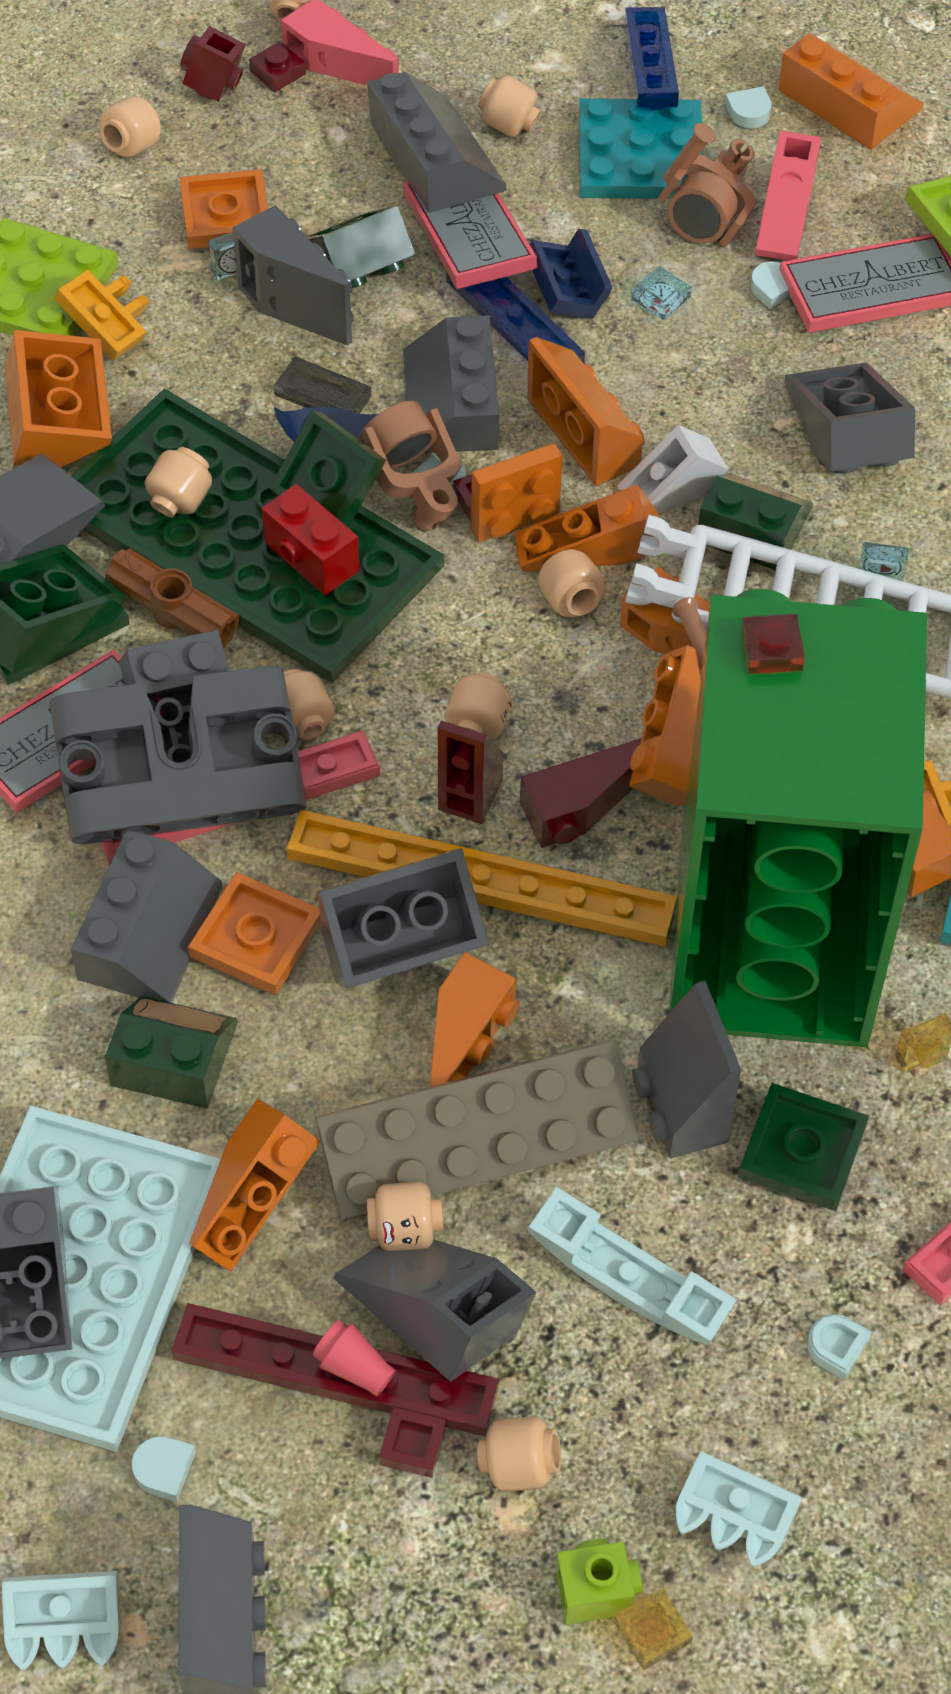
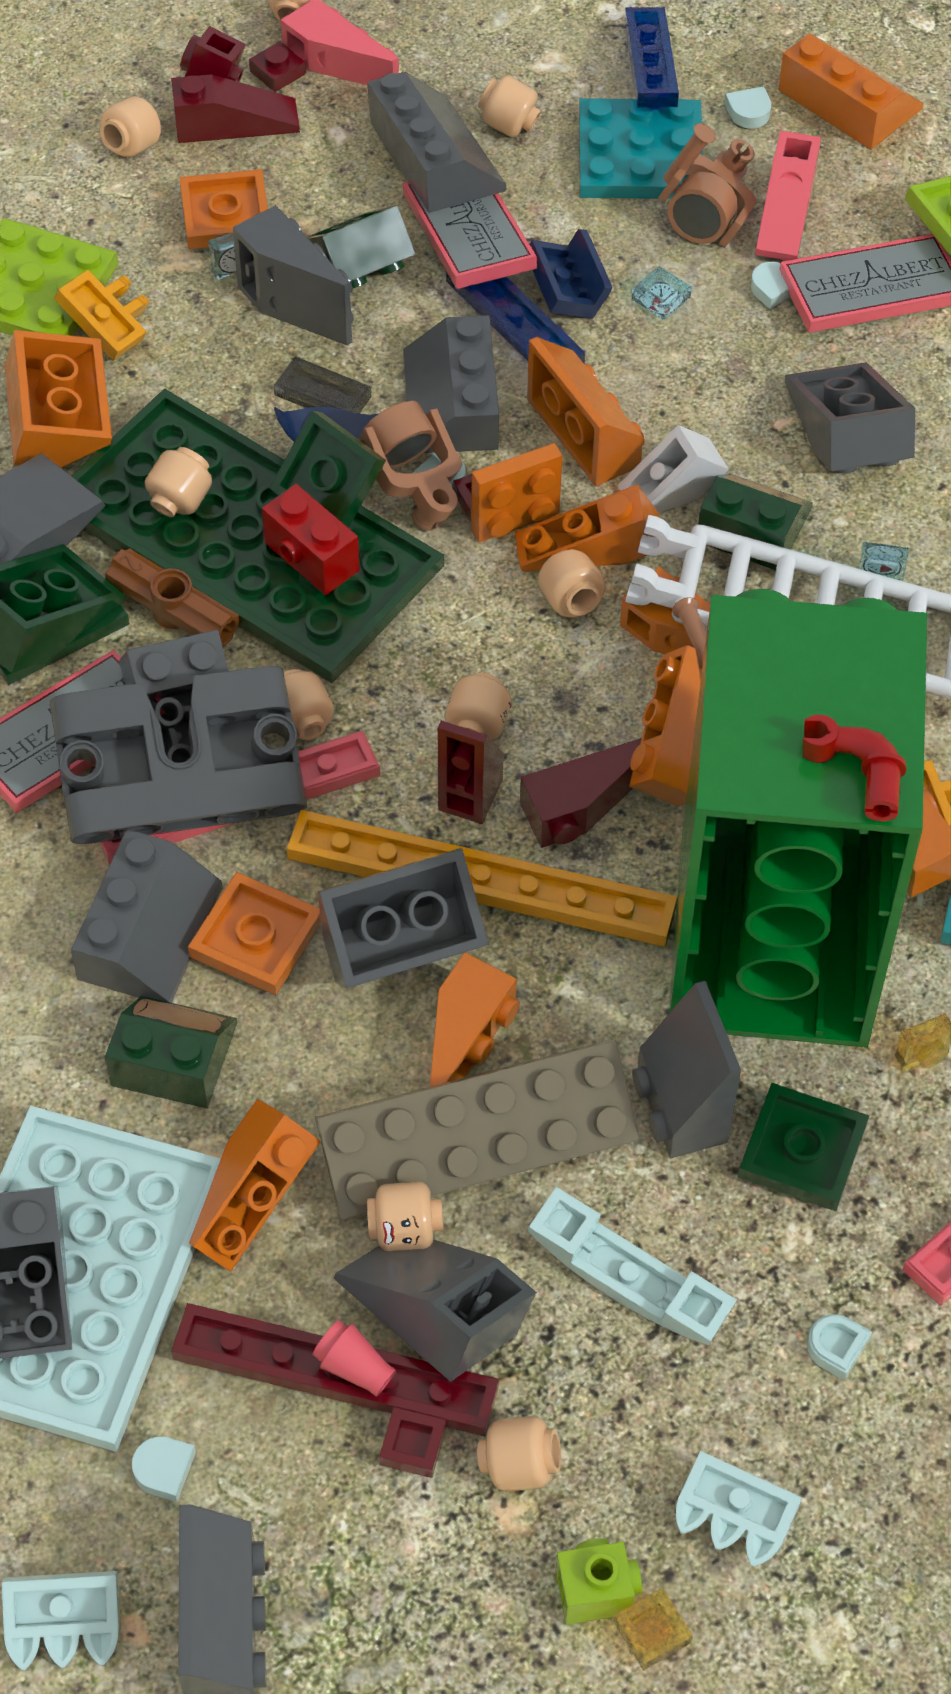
(226, 109): none -> dark red slope
(772, 643): clear red plate -> none
(878, 756): none -> red piece

